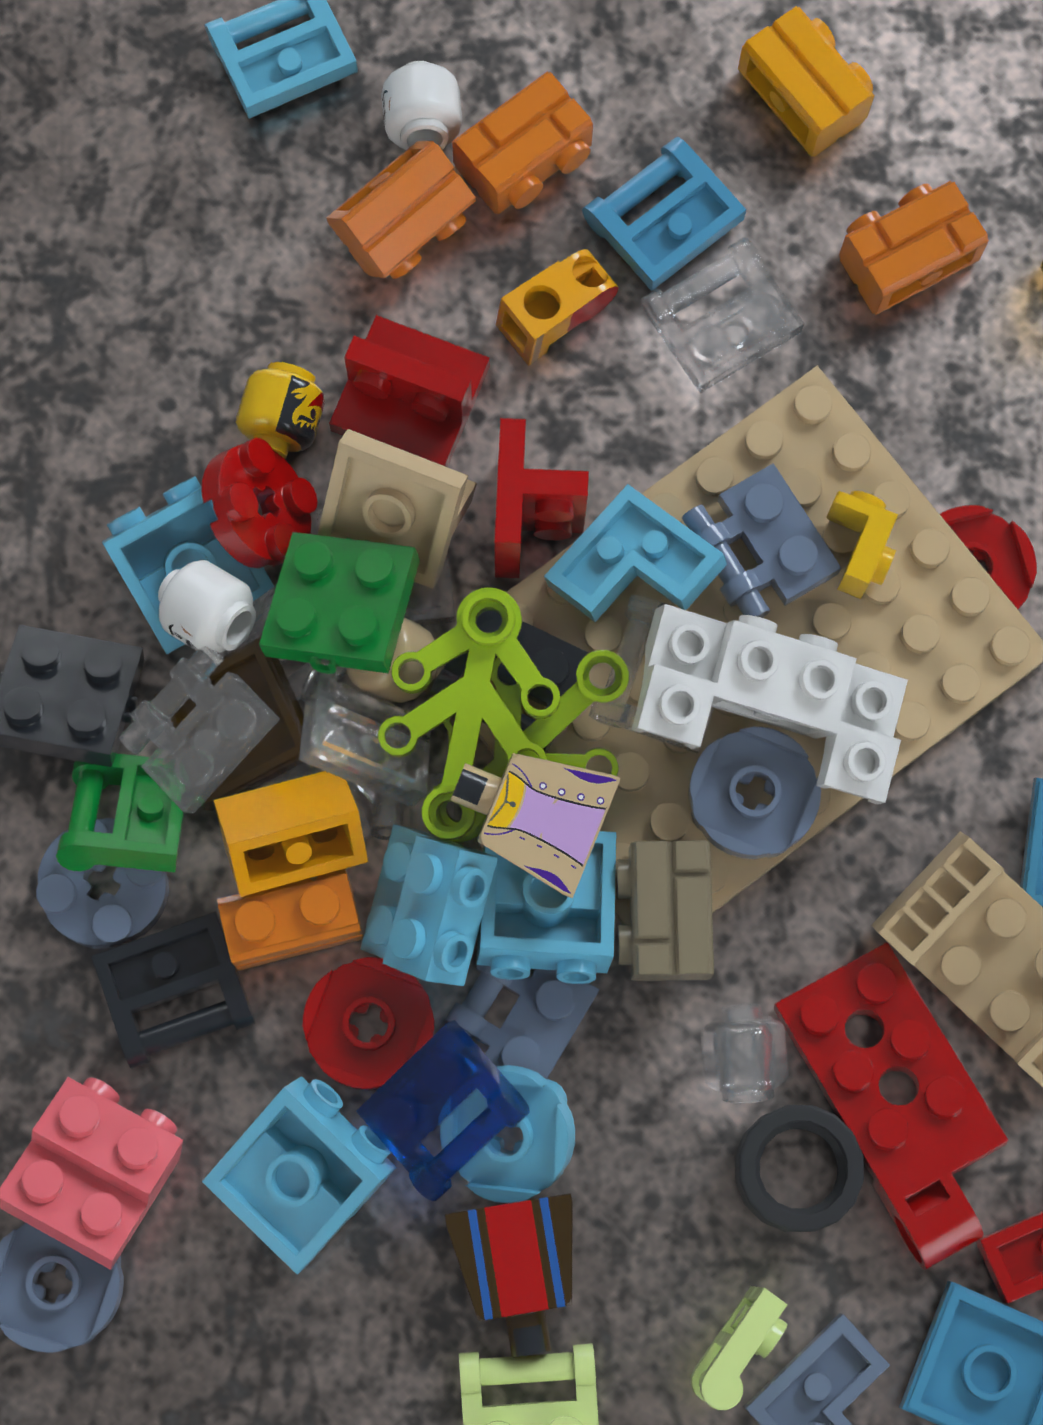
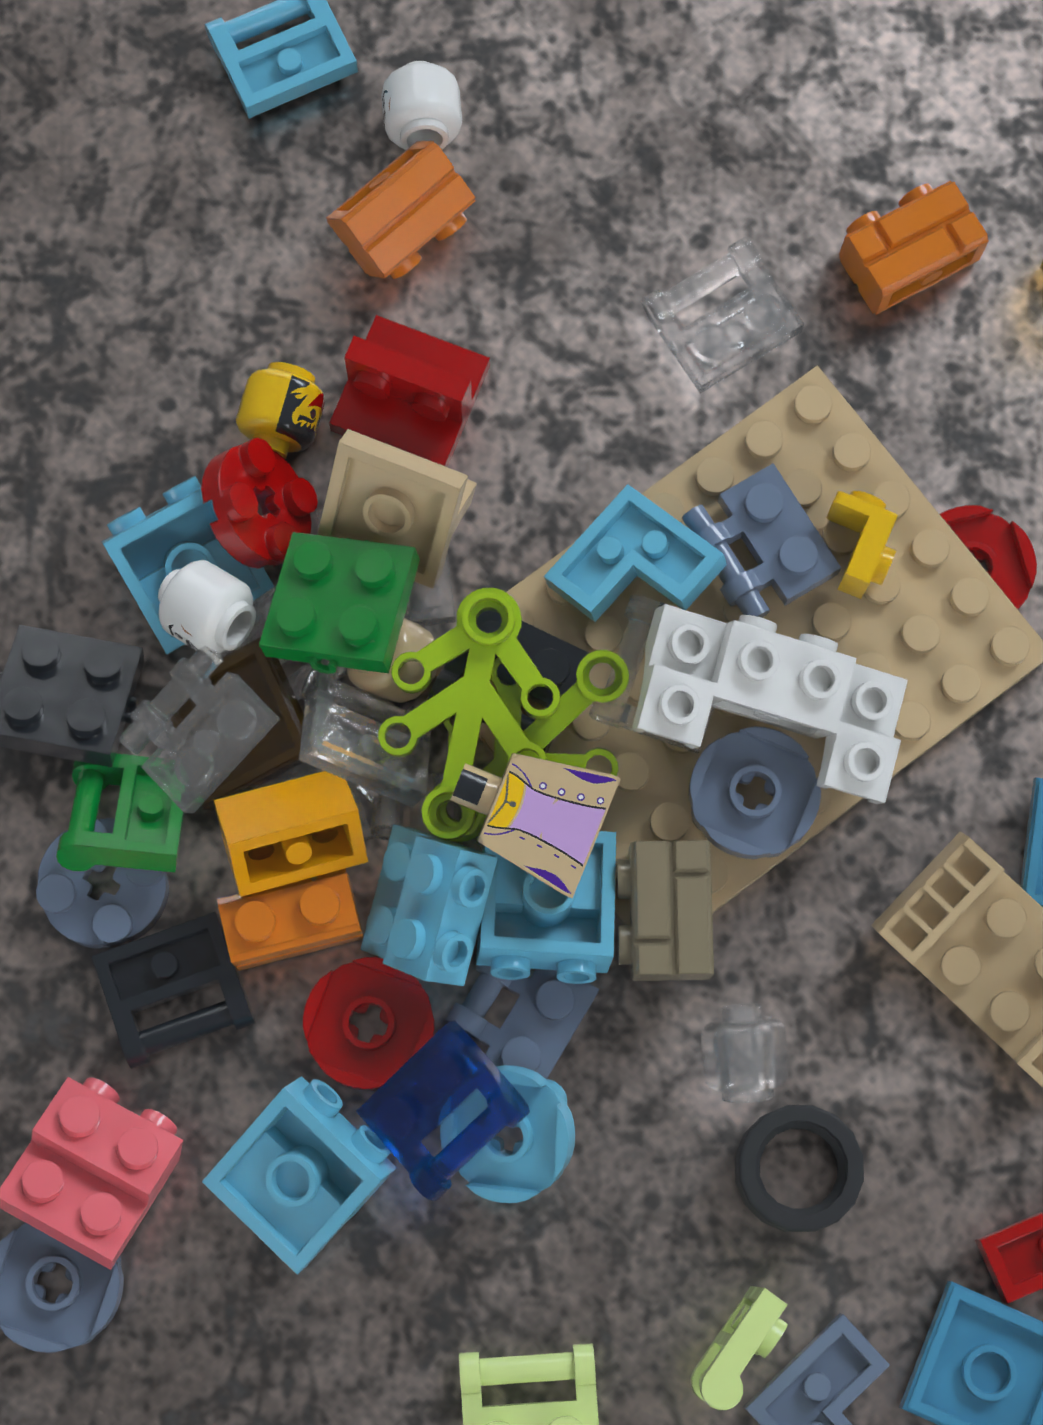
(517, 1264): torso -> none
(524, 144): orange brick -> none
(532, 500): red bracket -> none
(554, 304): light orange leg -> none
(675, 227): dark azure plate -> none
(807, 80): light orange brick -> none
(908, 1146): red hinge -> none

